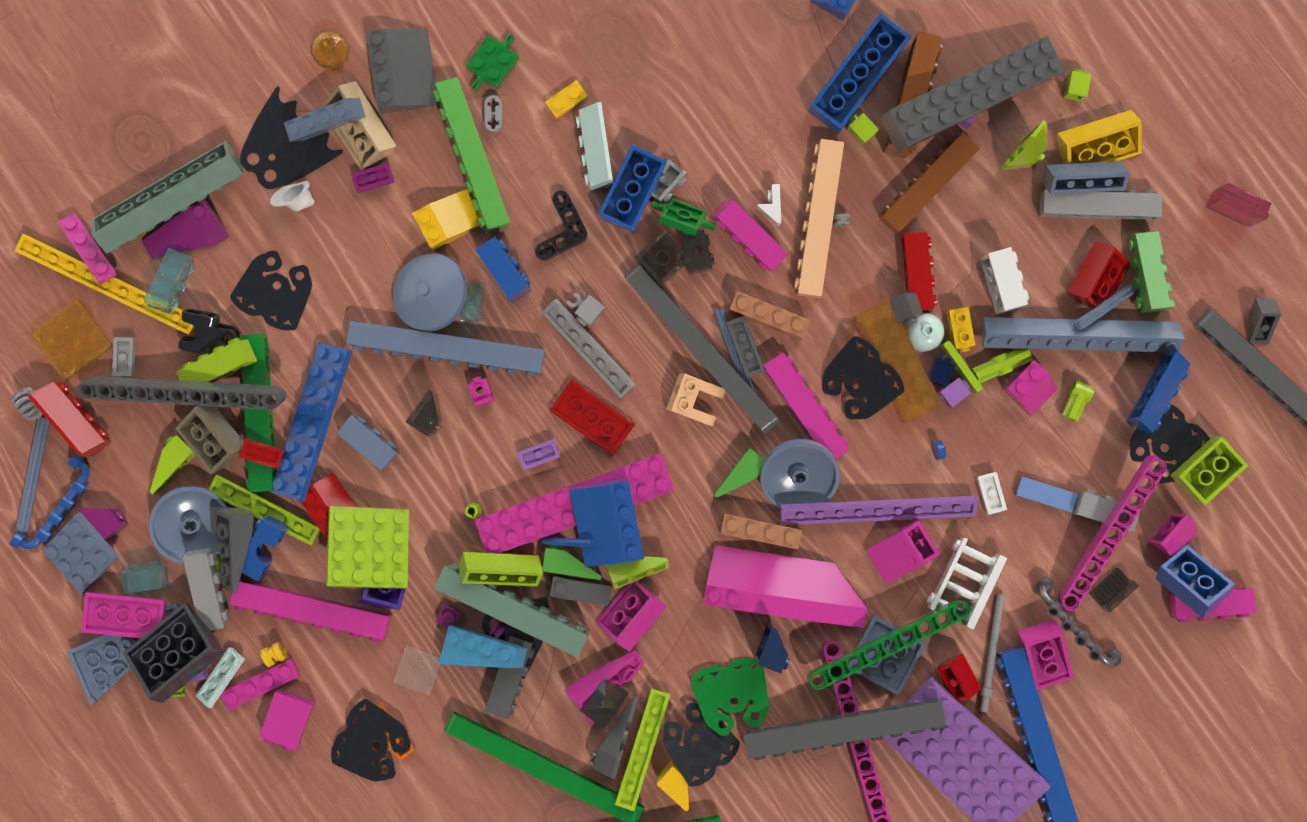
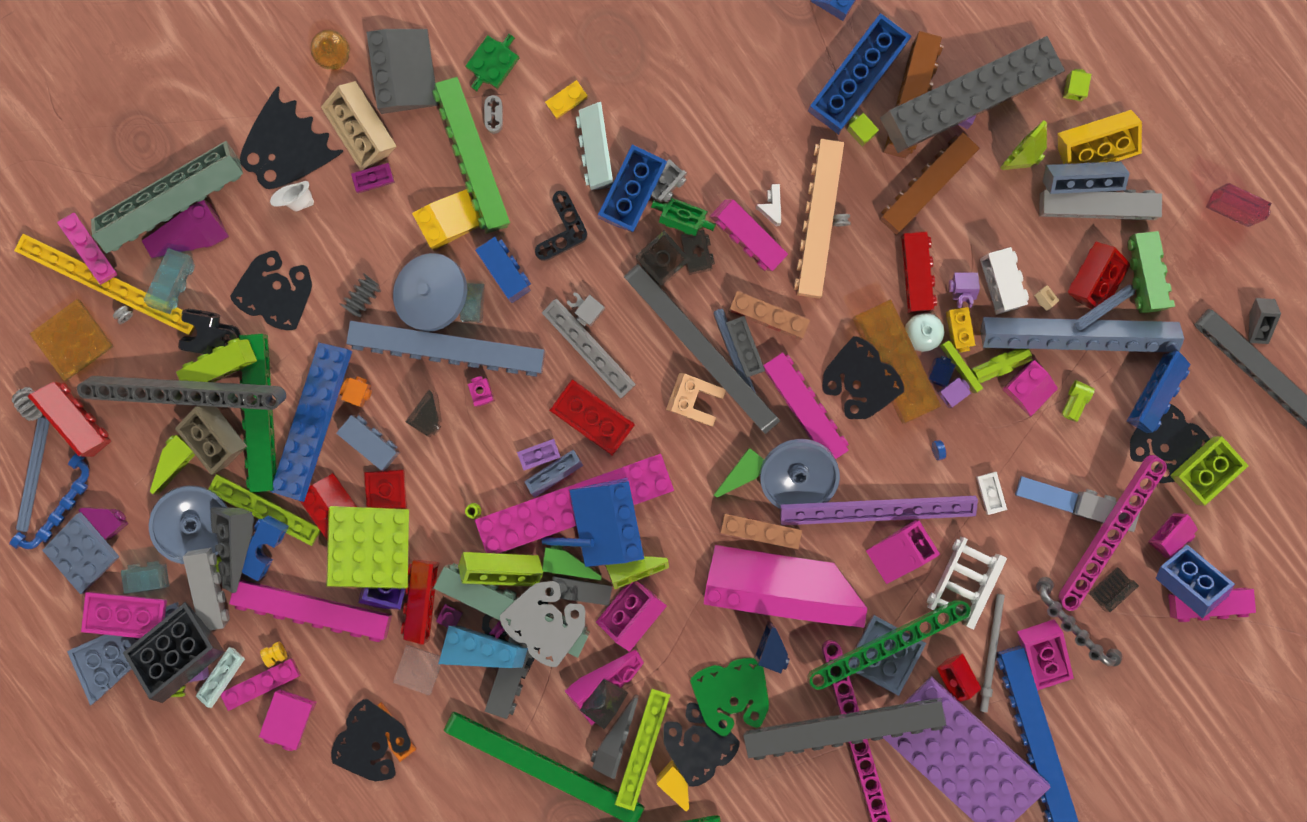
(123, 314): none -> light grey bush
(123, 357): light grey plate -> none
(261, 453): red tile -> none
(324, 119): sand blue brick -> none
(355, 391): none -> orange brick
(361, 296): none -> dark grey piece
(385, 489): none -> red tile
(420, 601): none -> red slope
(536, 631): none -> light grey piece
(553, 473): none -> sand blue plate
(906, 308): dark grey brick -> none
(964, 288): none -> medium lavender brick
(1046, 298): none -> tan plate

